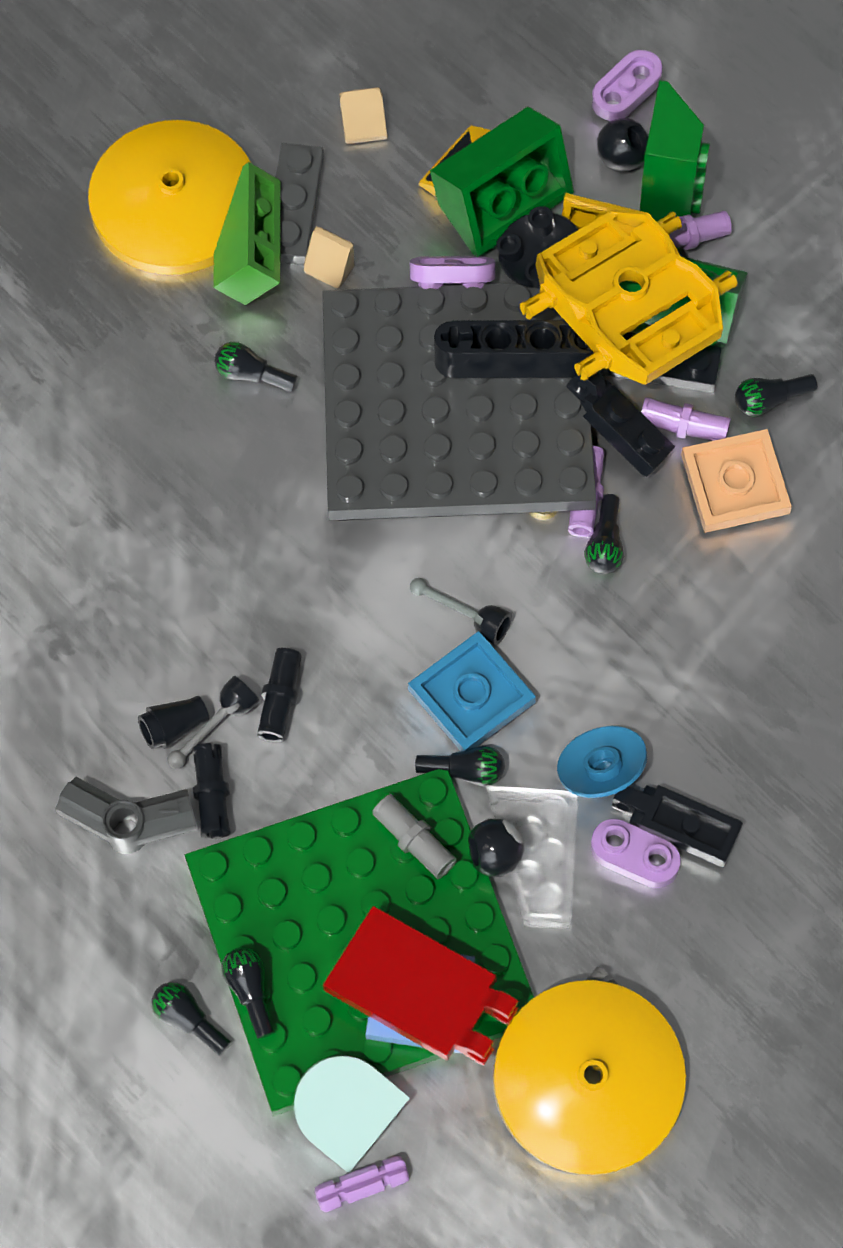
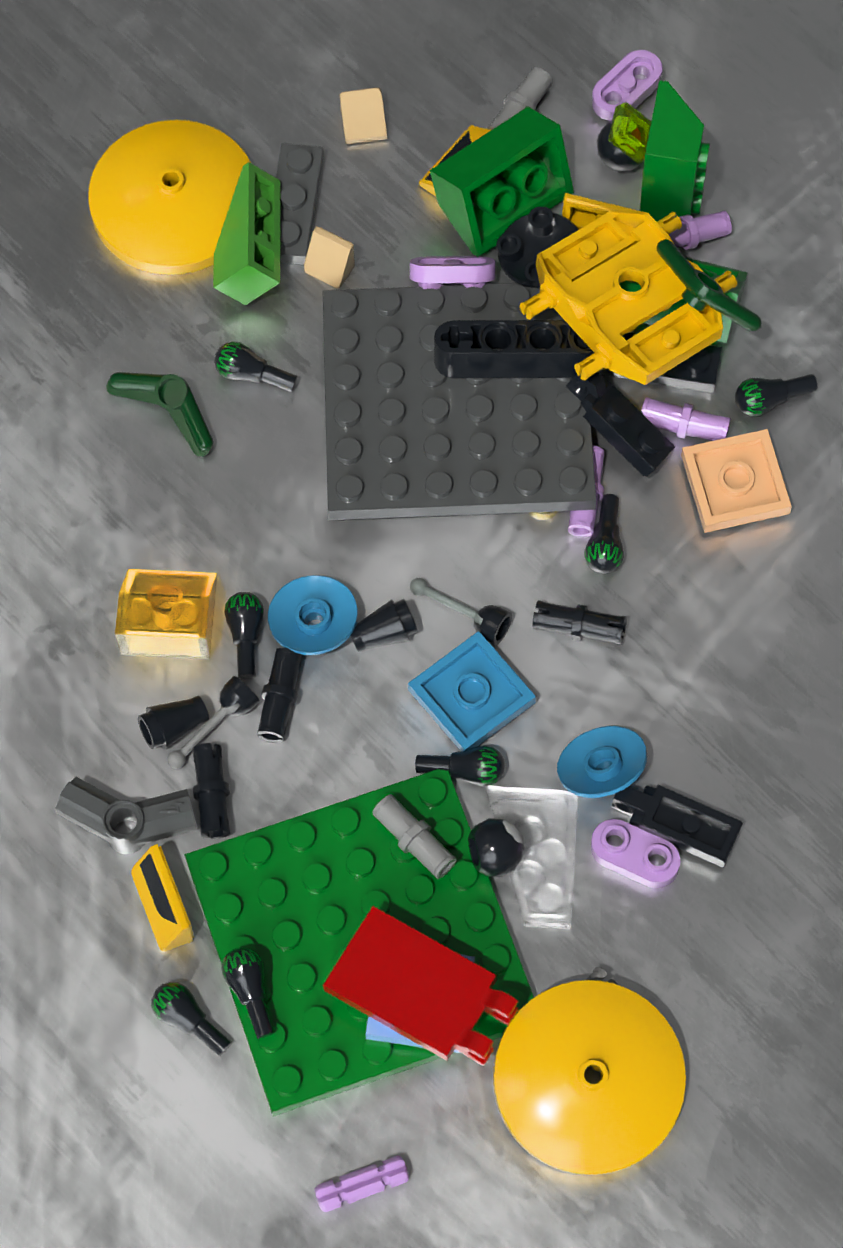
(161, 900): none -> yellow slope
(166, 613): none -> clear yellow slope
(172, 394): none -> dark green piece
(244, 618): none -> black piece
(309, 600): none -> dark azure dish
(345, 1107): light aqua tile -> none
(385, 626): none -> black cone
(527, 94): none -> light grey pin
(579, 622): none -> black pin
(630, 131): none -> clear neon green tile
(703, 290): none -> dark green piece

